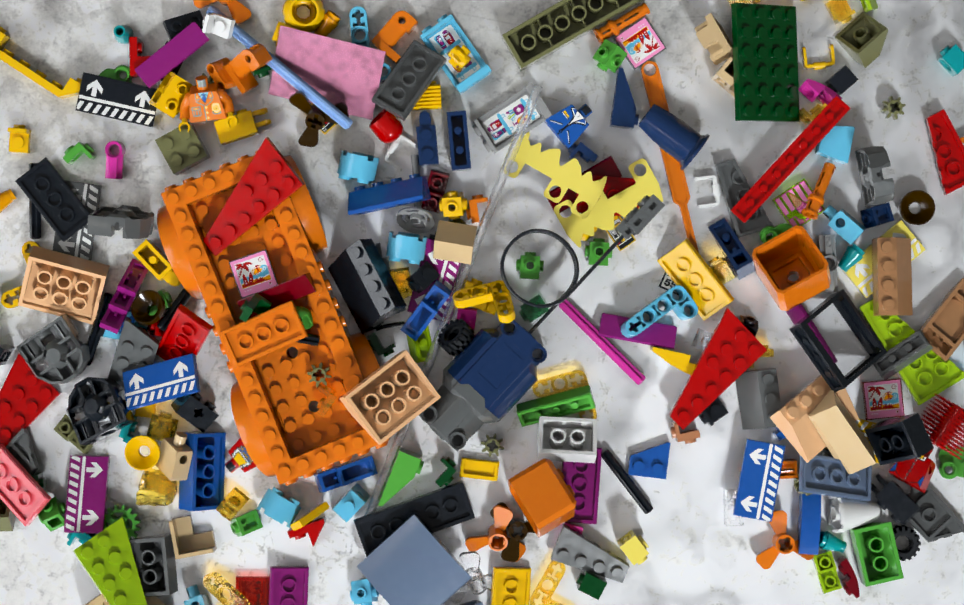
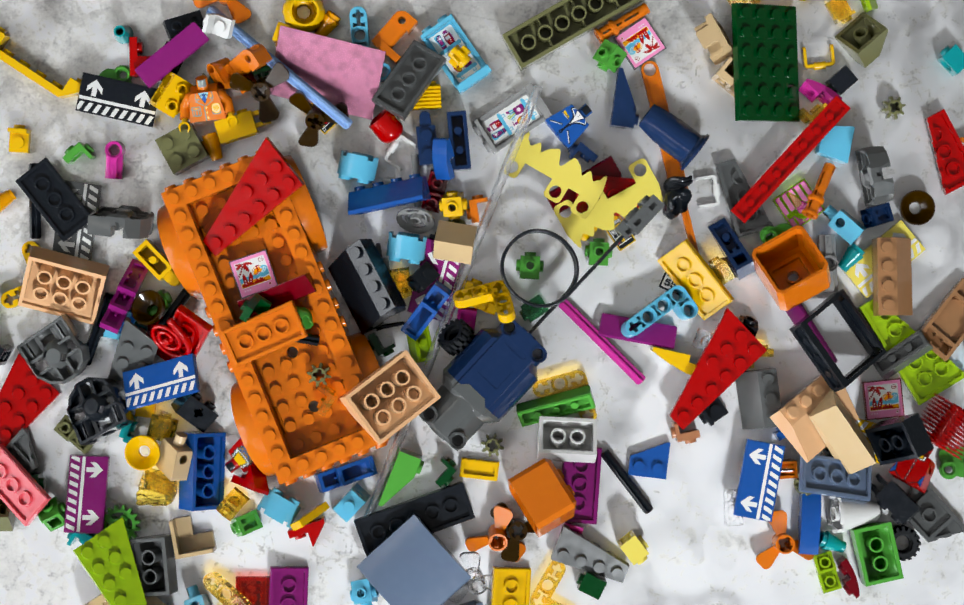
(177, 332): none -> red piece
(212, 145): none -> light orange cone
(253, 480): none -> red slope
(267, 109): none -> dark brown piece
(441, 155): none -> blue slope
(676, 196): none -> black hair

